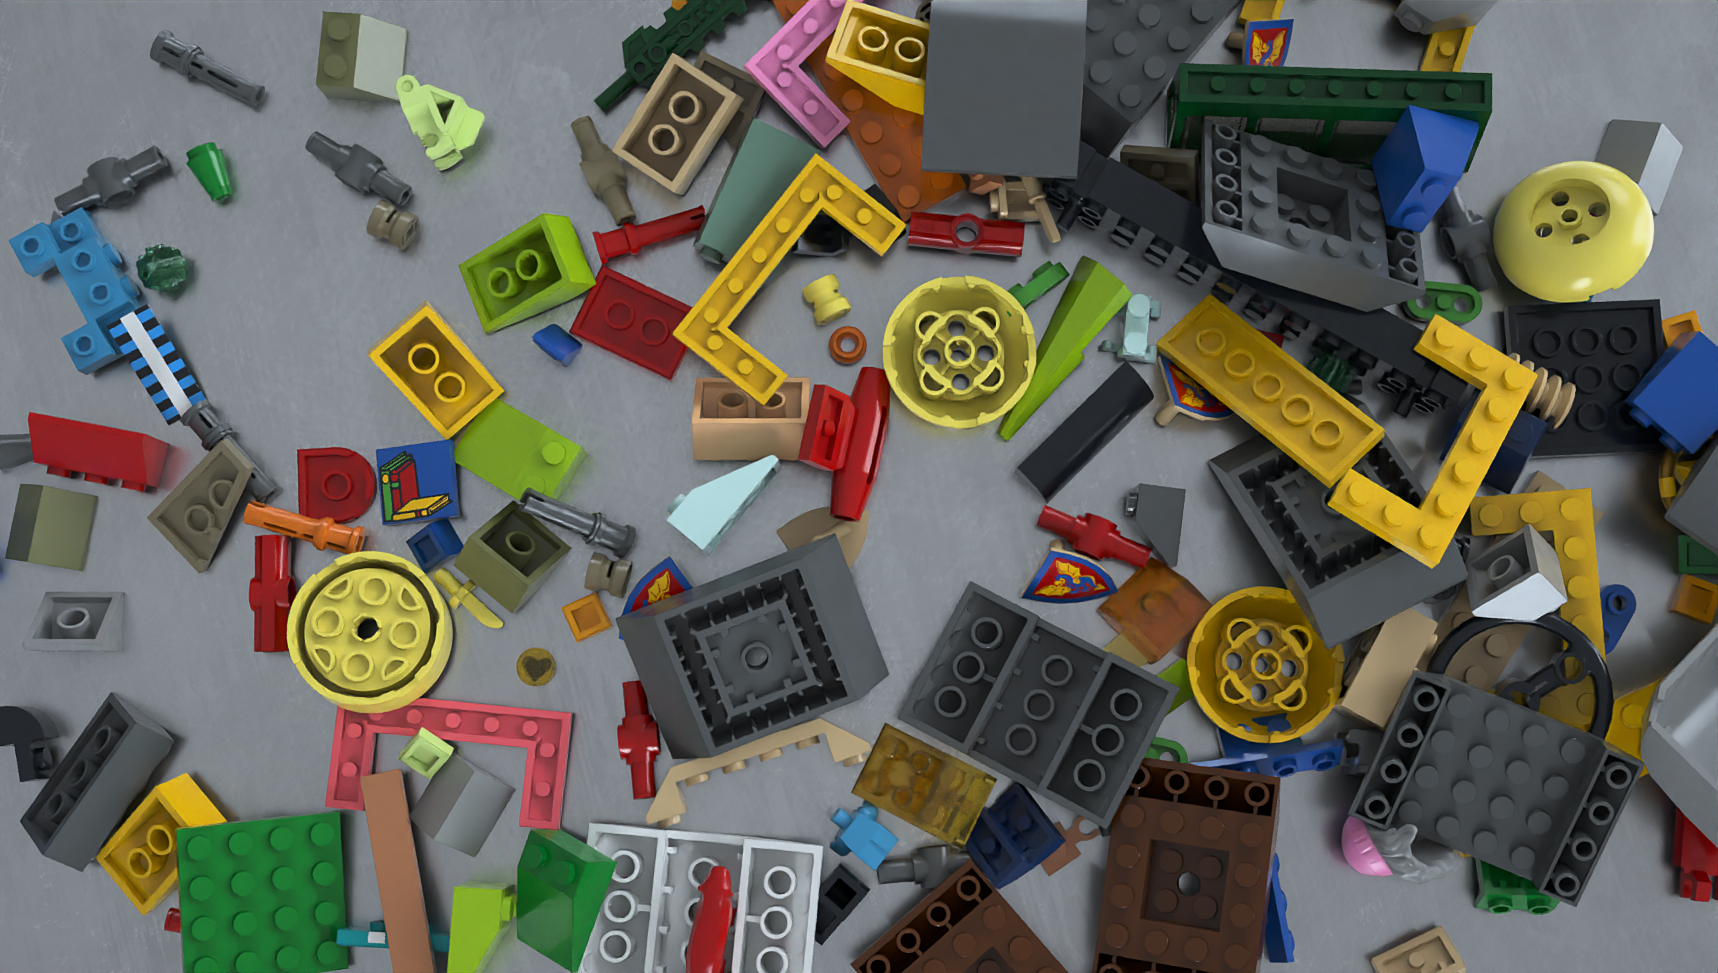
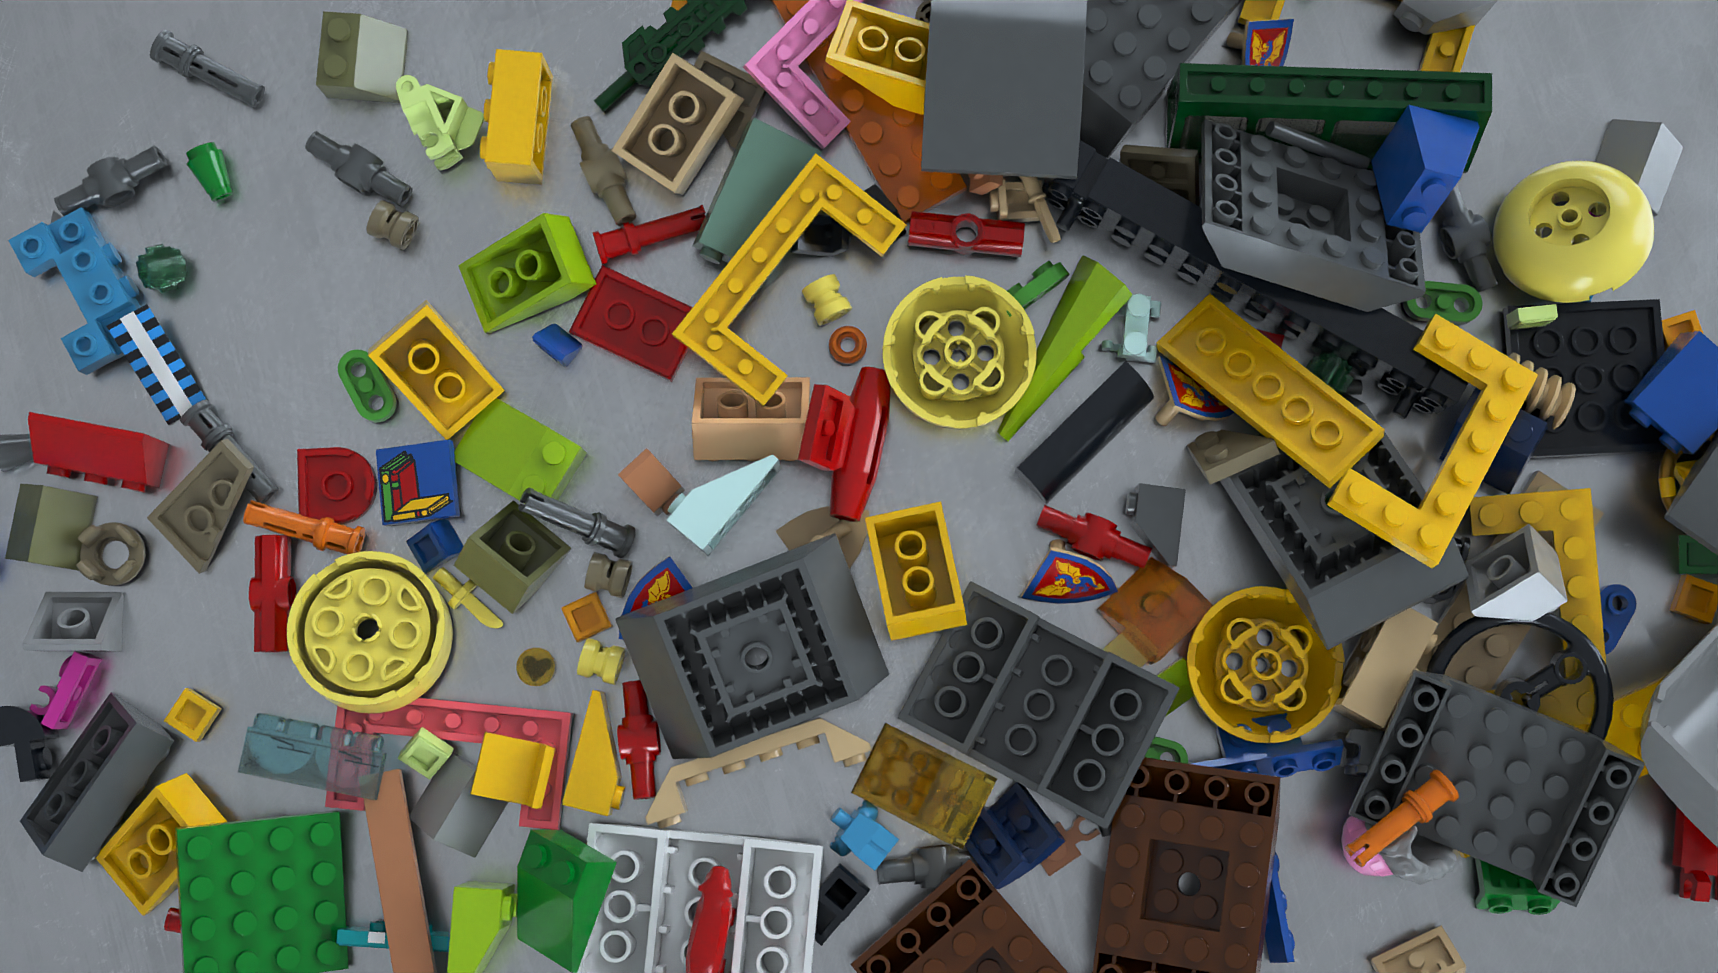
(63, 702): none -> dark pink plate
(94, 542): none -> dark tan piece
(192, 714): none -> yellow plate
(314, 756): none -> clear light blue windscreen
(367, 387): none -> bright green plate
(512, 770): none -> yellow piece
(517, 116): none -> yellow brick
(596, 767): none -> yellow slope
(601, 661): none -> light yellow wheel
(651, 482): none -> nougat slope
(916, 571): none -> yellow brick
(1229, 452): none -> dark tan wing
(1316, 145): none -> dark grey bar
(1416, 807): none -> orange pin
(1532, 316): none -> yellowish green tile

